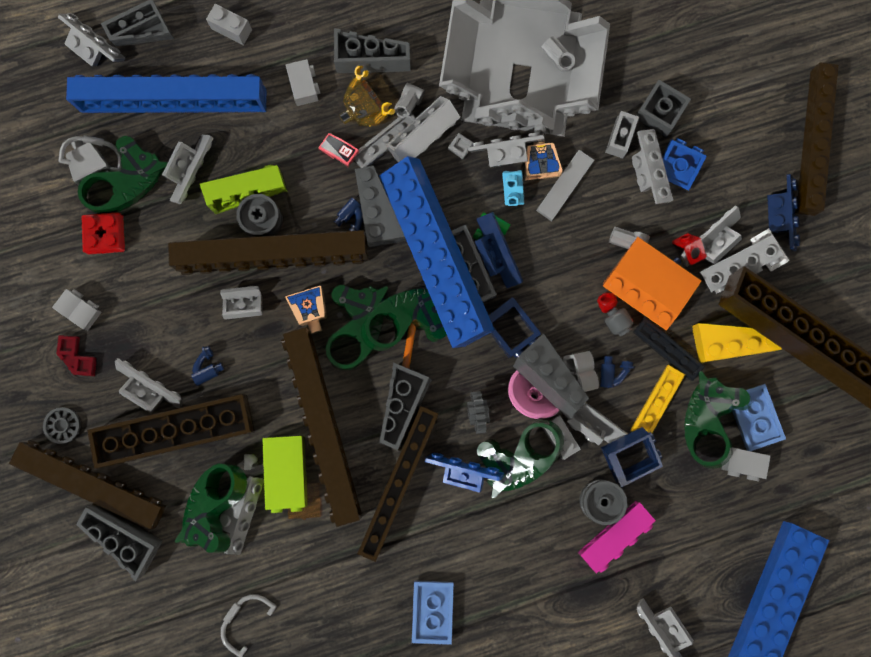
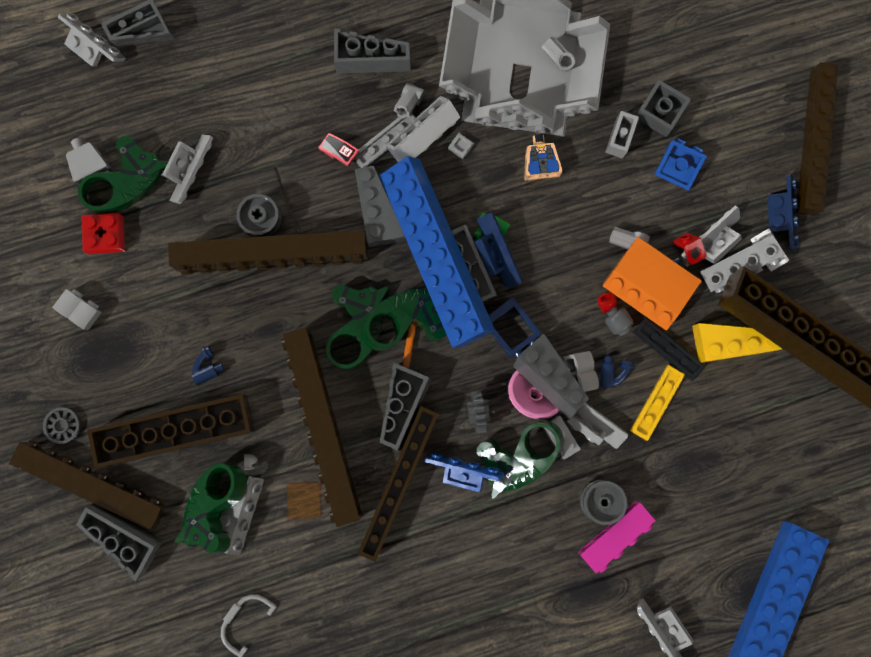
(68, 352): dark red tile -> none
(95, 141): light grey piece -> none
(143, 390): light grey bracket -> none
(166, 94): blue brick -> none
(229, 24): light grey brick -> none
(230, 191): lime wedge -> none
(241, 302): light grey bracket -> none
(284, 473): lime brick -> none
(302, 82): light grey brick -> none
(309, 307): torso -> none
(345, 214): dark blue plant -> none
(363, 103): torso -> none
(432, 612): medium blue plate -> none
(507, 152): light grey bracket -> none
(513, 188): medium azure hips -> none
(565, 185): light grey tile -> none
(638, 470): dark blue window -> none
(651, 168): light grey bracket -> none
(704, 411): dark green animal -> none
(747, 463): light grey brick -> none
(760, 422): medium blue plate -> none

